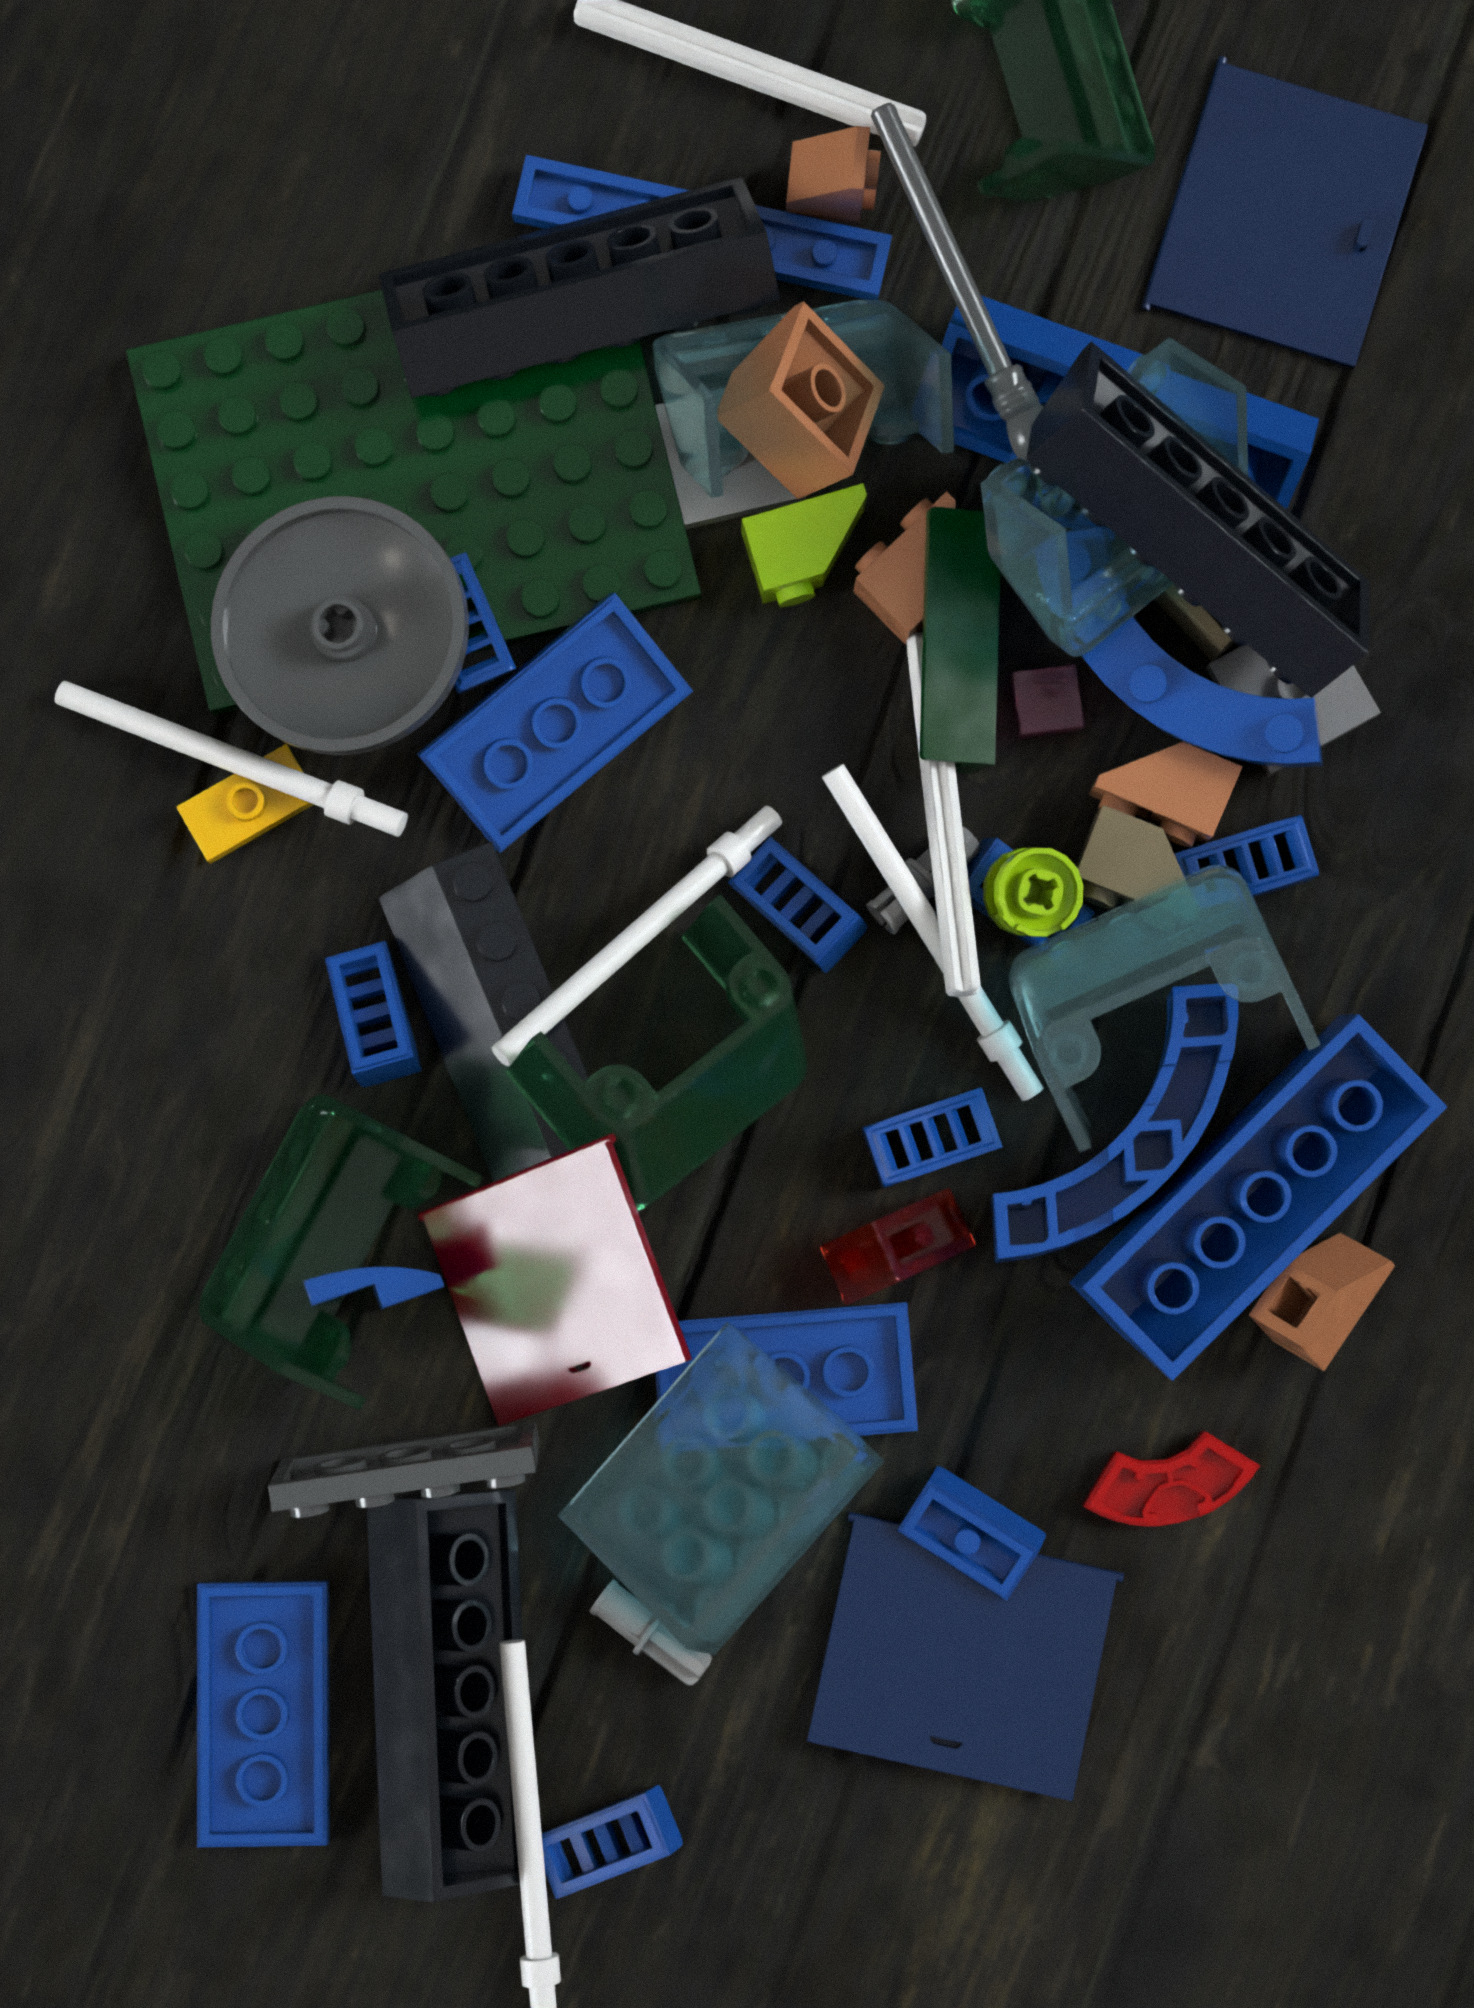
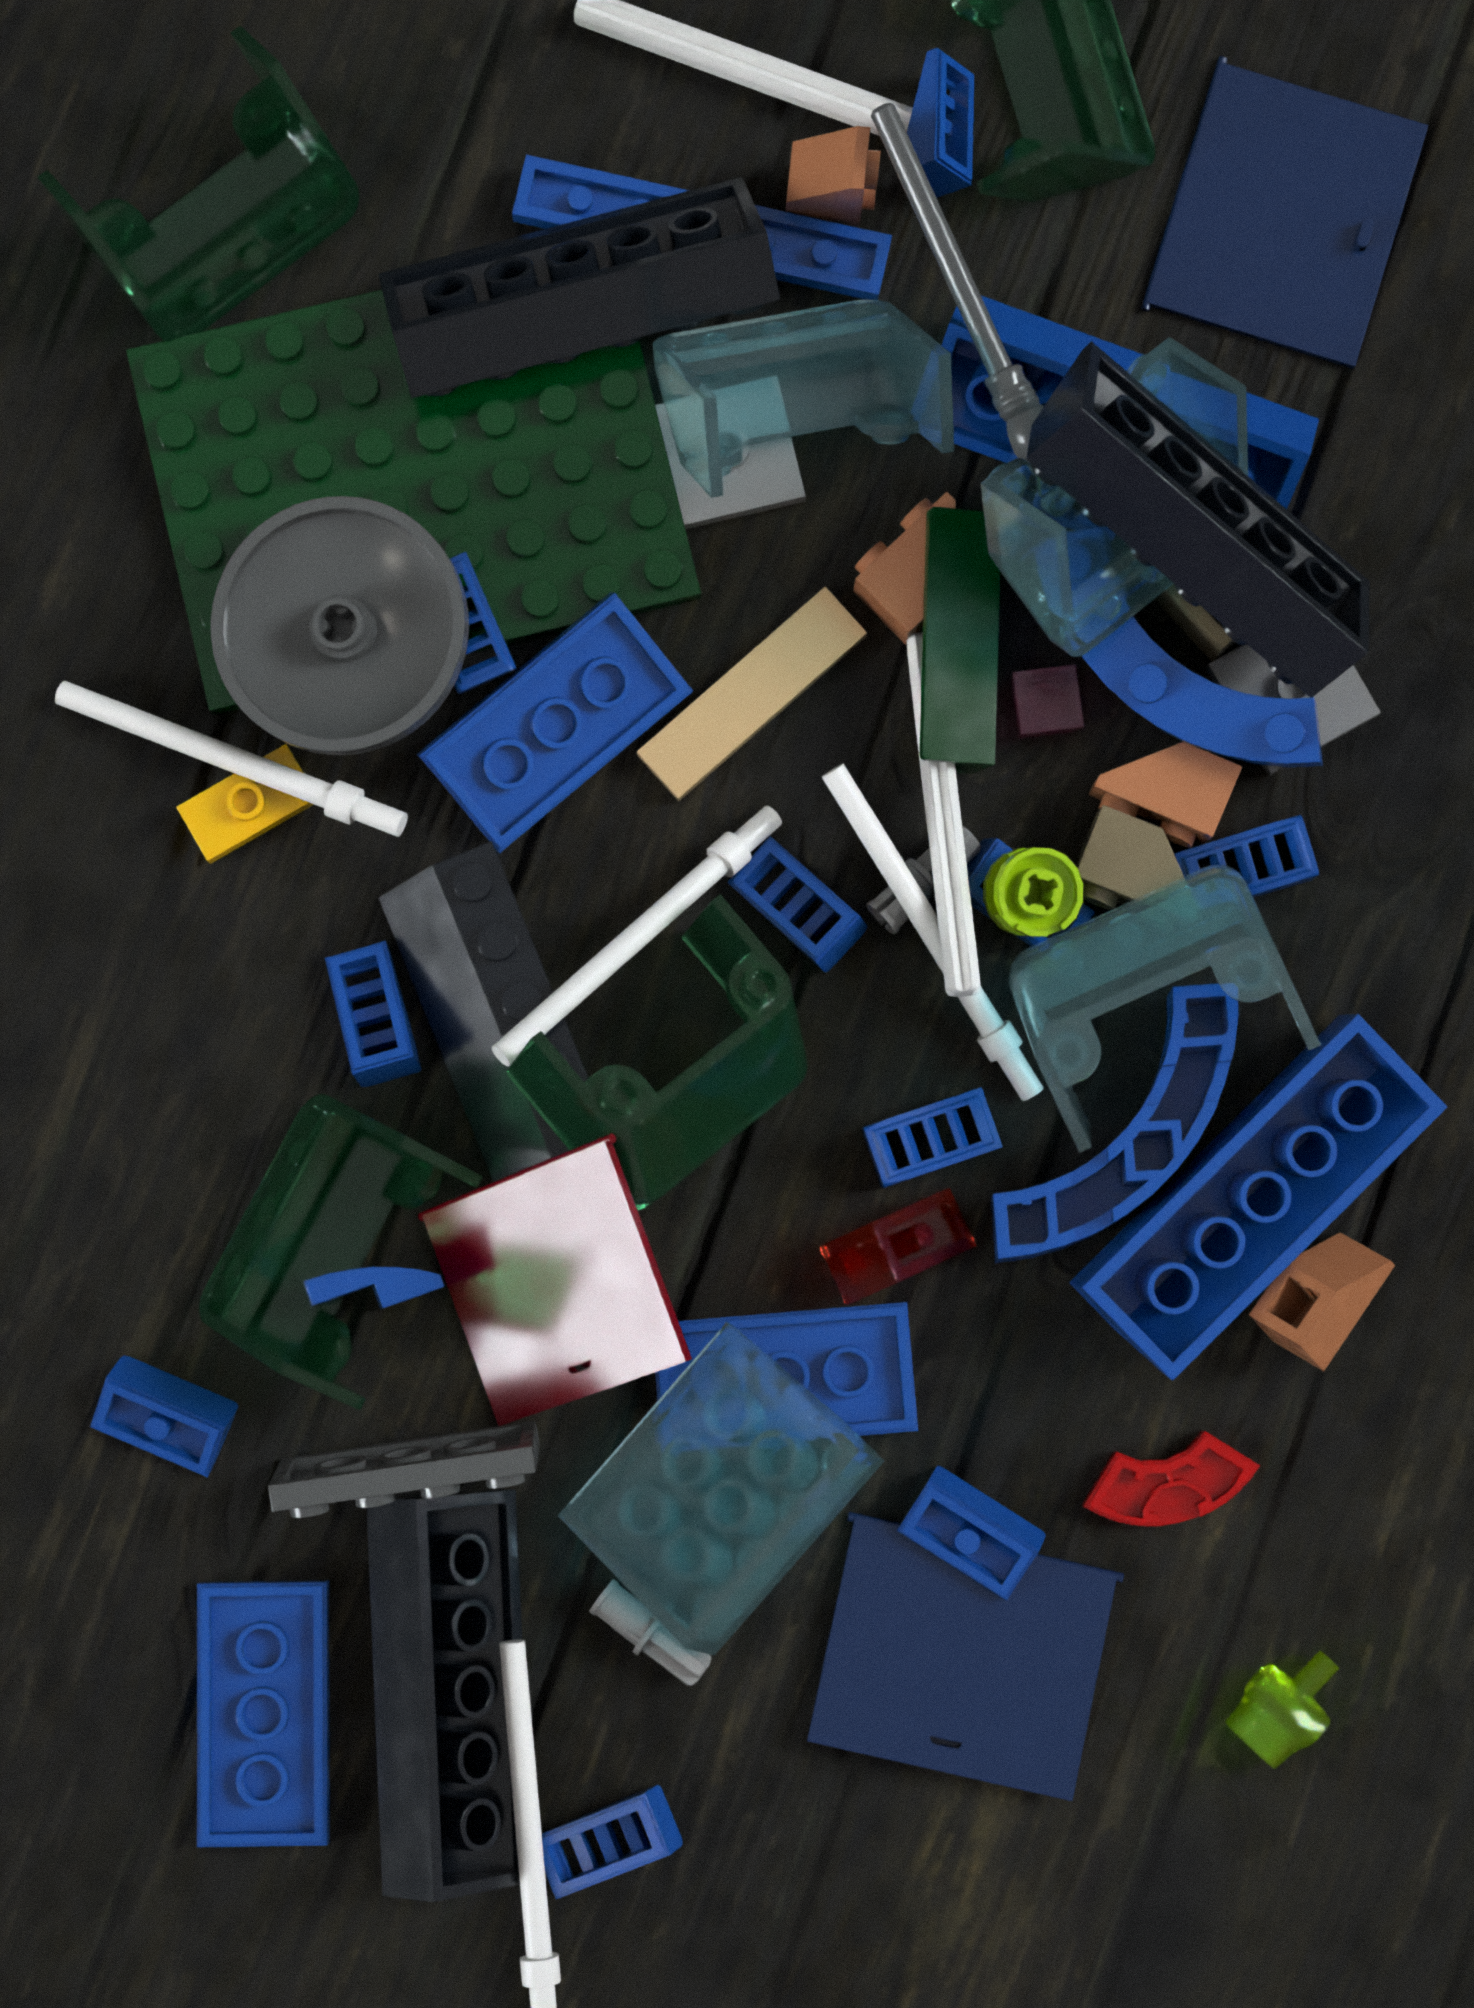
(164, 1415): none -> blue slope
(234, 225): none -> clear green windscreen
(751, 694): none -> tan tile
(800, 543): lime slope -> none
(802, 403): nougat slope -> none
(944, 123): none -> blue slope
(1280, 1711): none -> clear neon green piece

